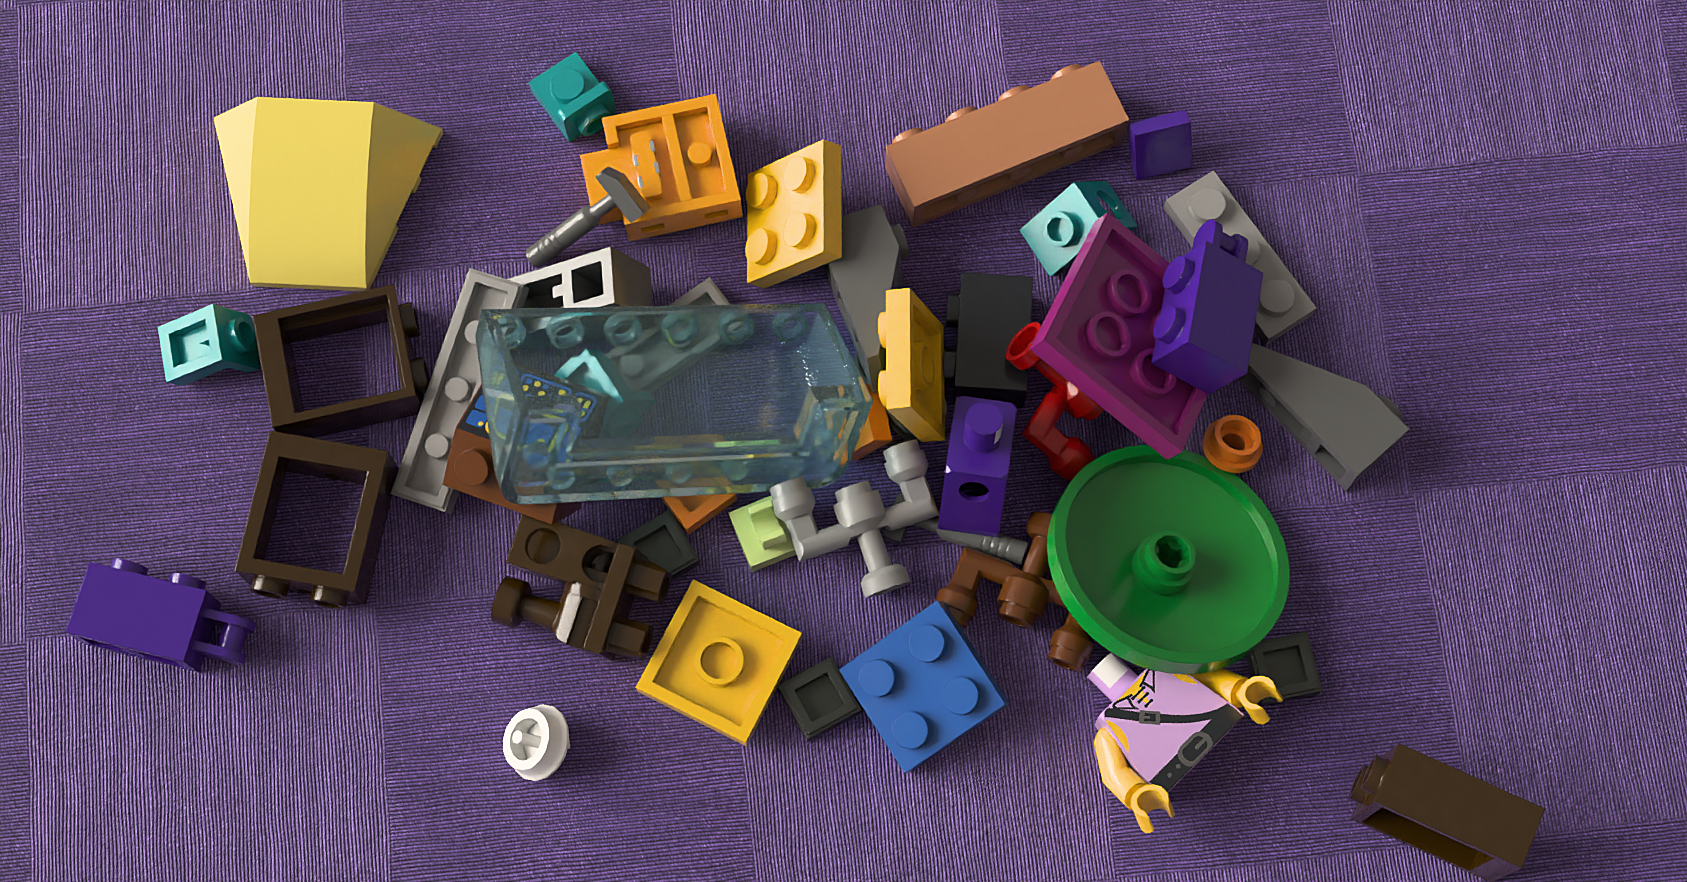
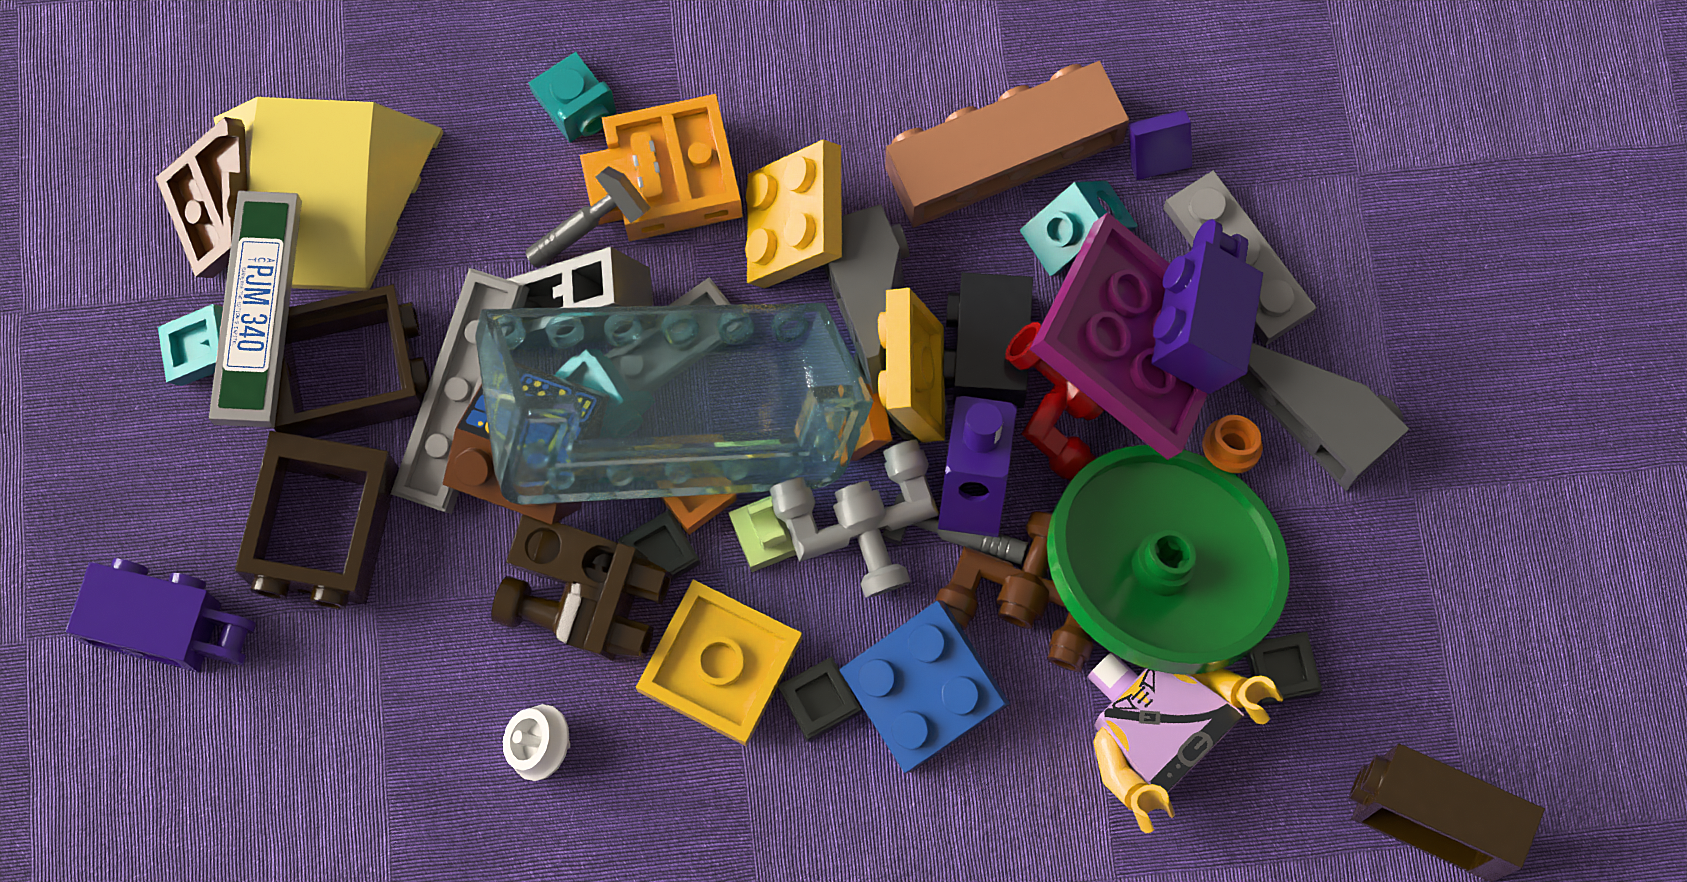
(203, 195): none -> wing
(255, 309): none -> tile

